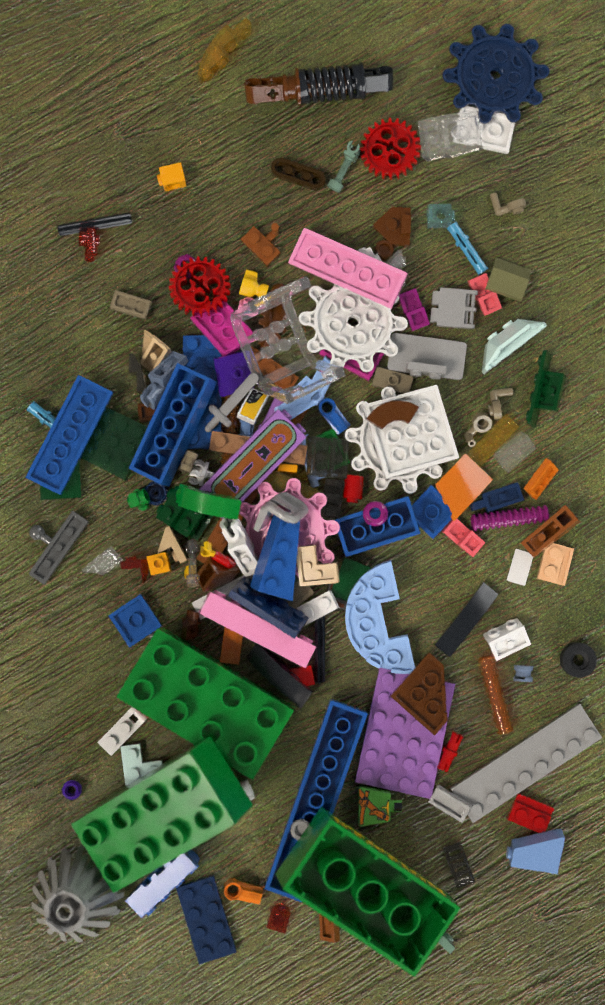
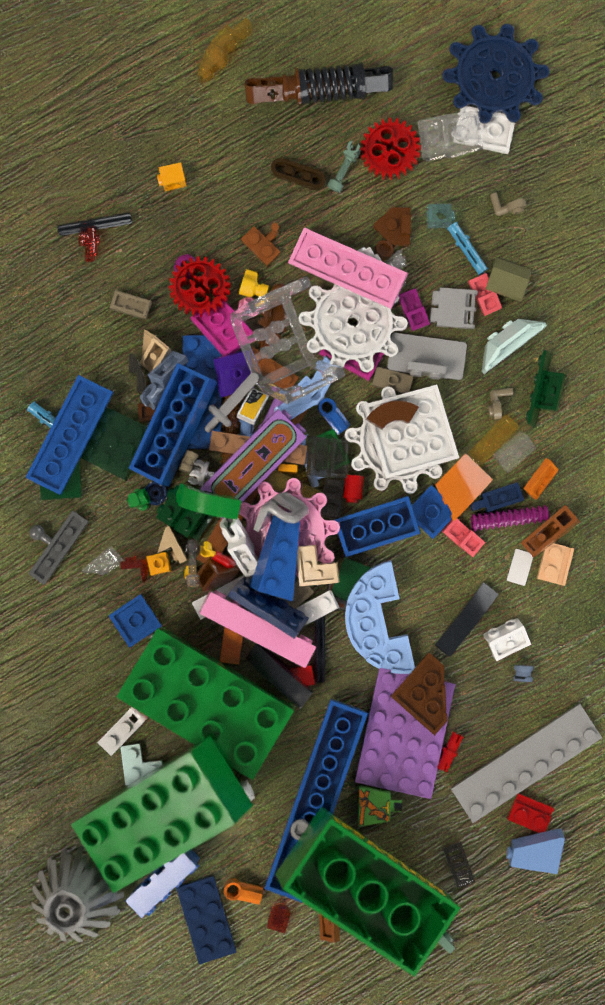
(67, 794): dark purple plate -> none
(190, 625): reddish brown piece -> none
(379, 521): magenta piece -> none
(450, 803): light grey tile -> none
(478, 427): dark tan plate -> none
(495, 695): clear orange piece -> none
(589, 659): black tyre -> none

